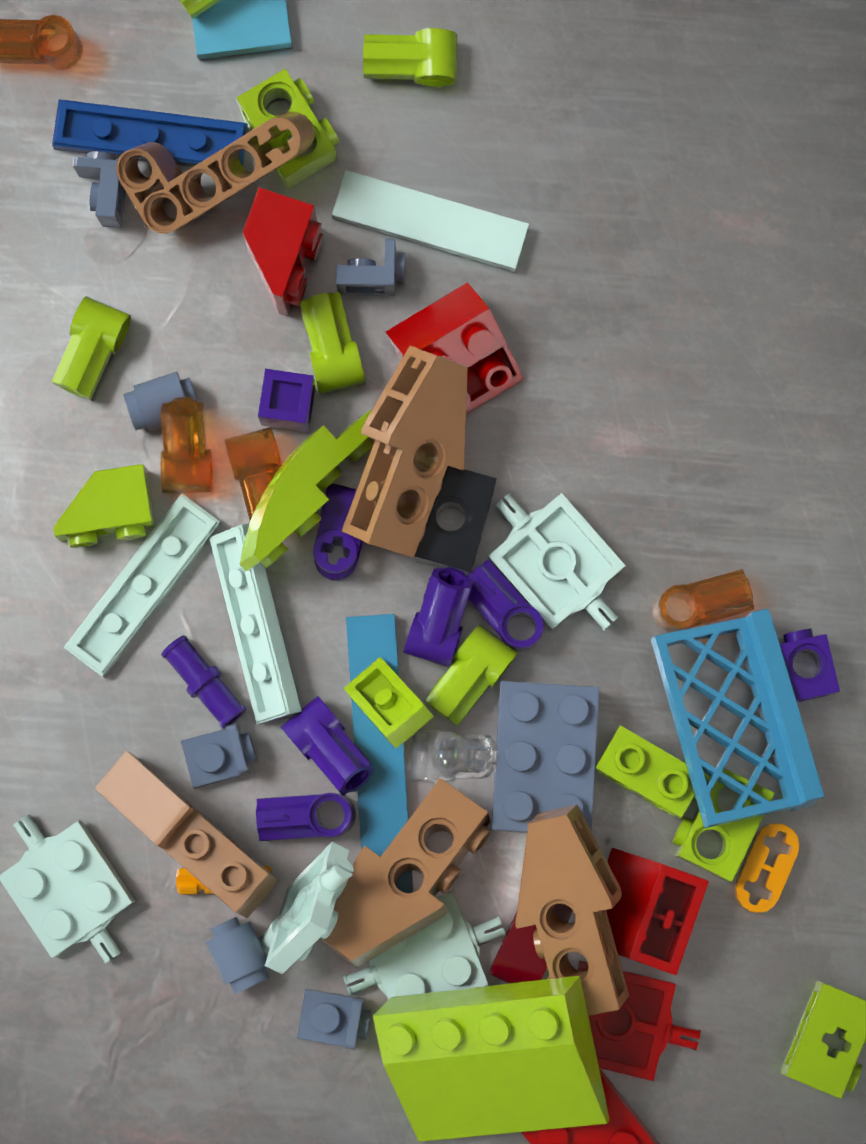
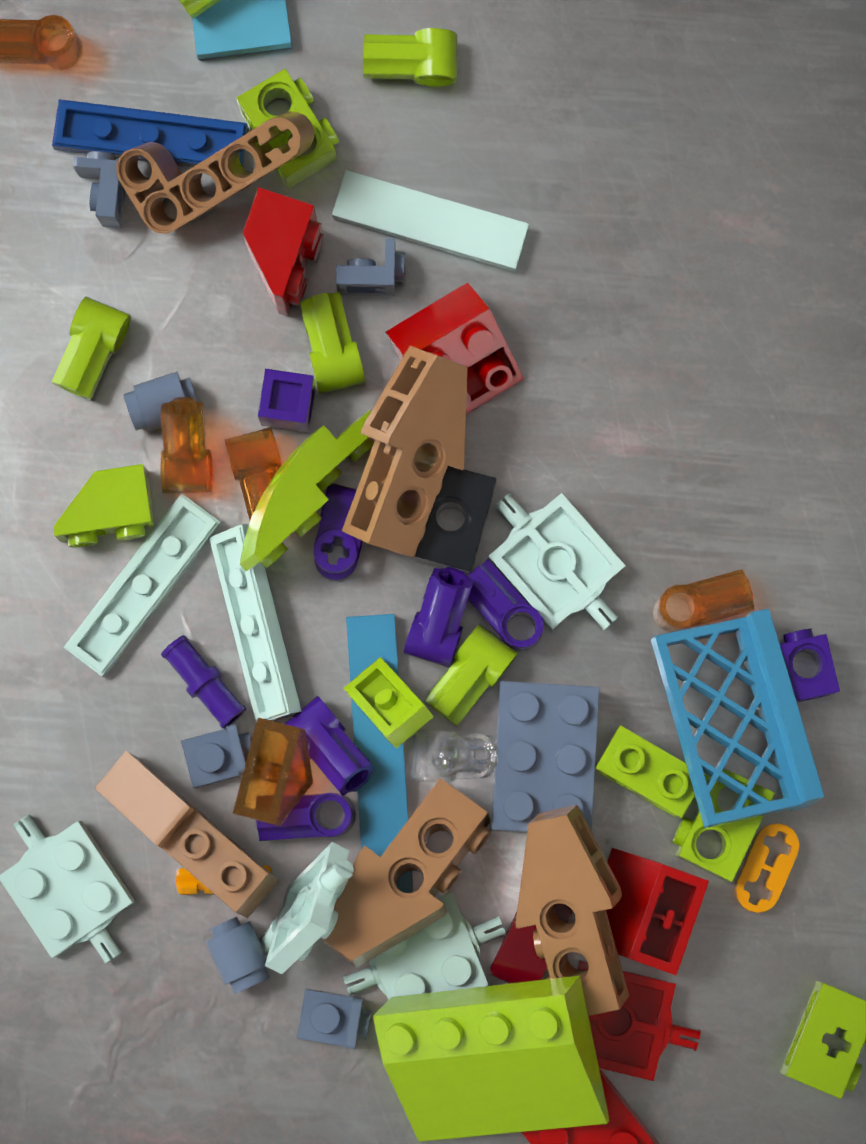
(274, 773): none -> clear orange slope

